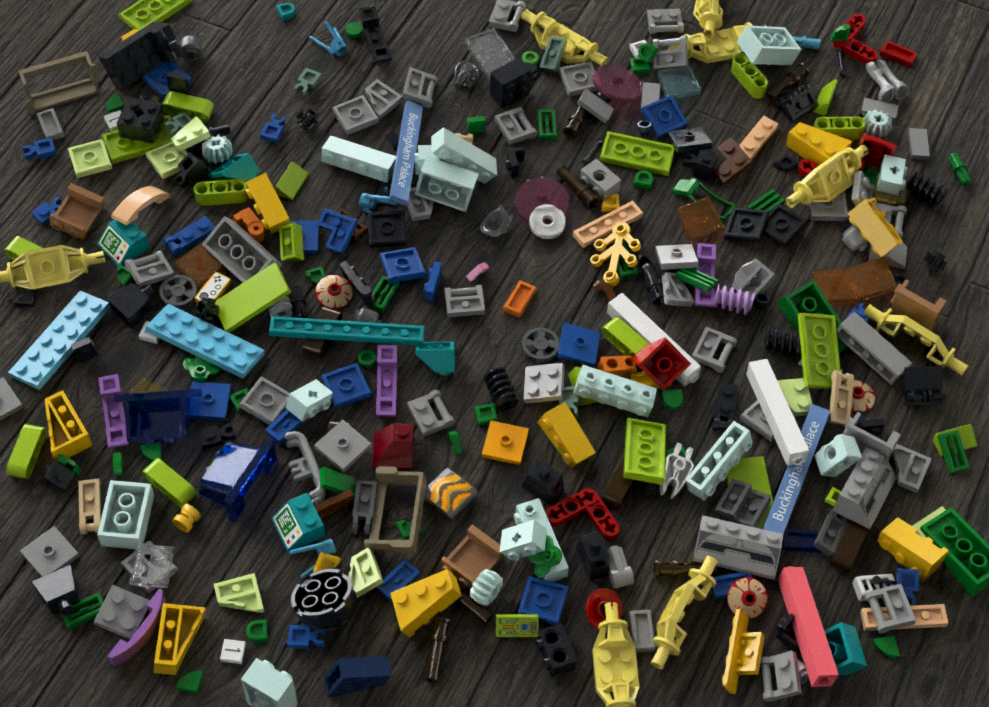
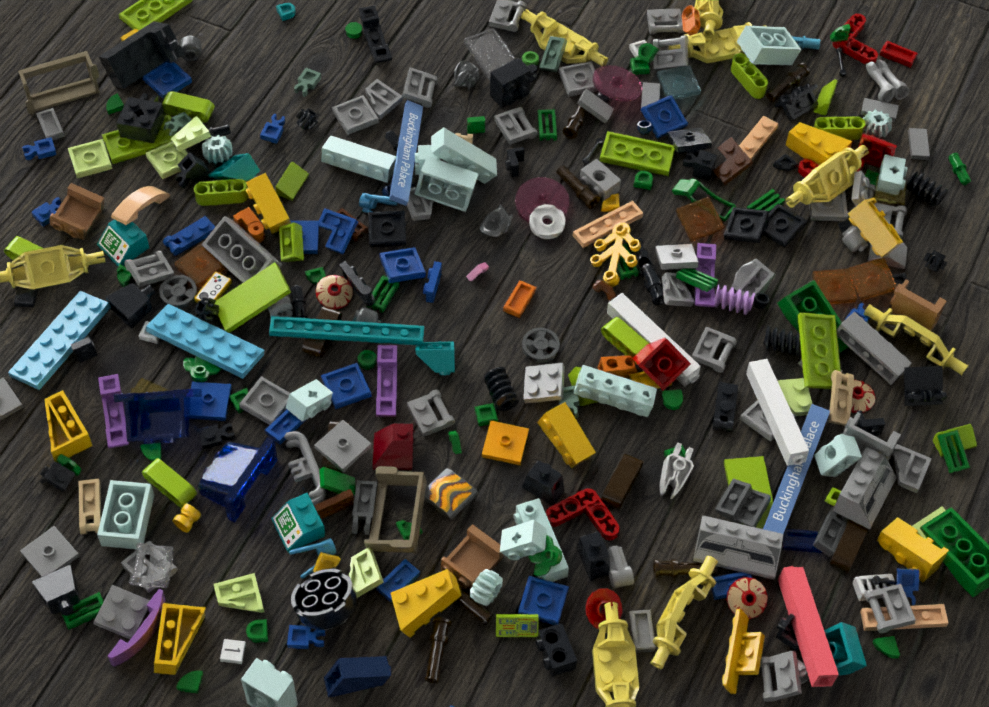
(26, 451): lime beam -> none
(111, 120): white tile -> none
(118, 464): green tile -> none
(177, 82): black slope -> none
(337, 44): dark azure plant -> none
(465, 304): light grey plate -> none
(578, 344): blue plate -> none
(645, 451): lime tile -> none
(691, 23): none -> orange piece
(719, 461): light aqua brick -> none

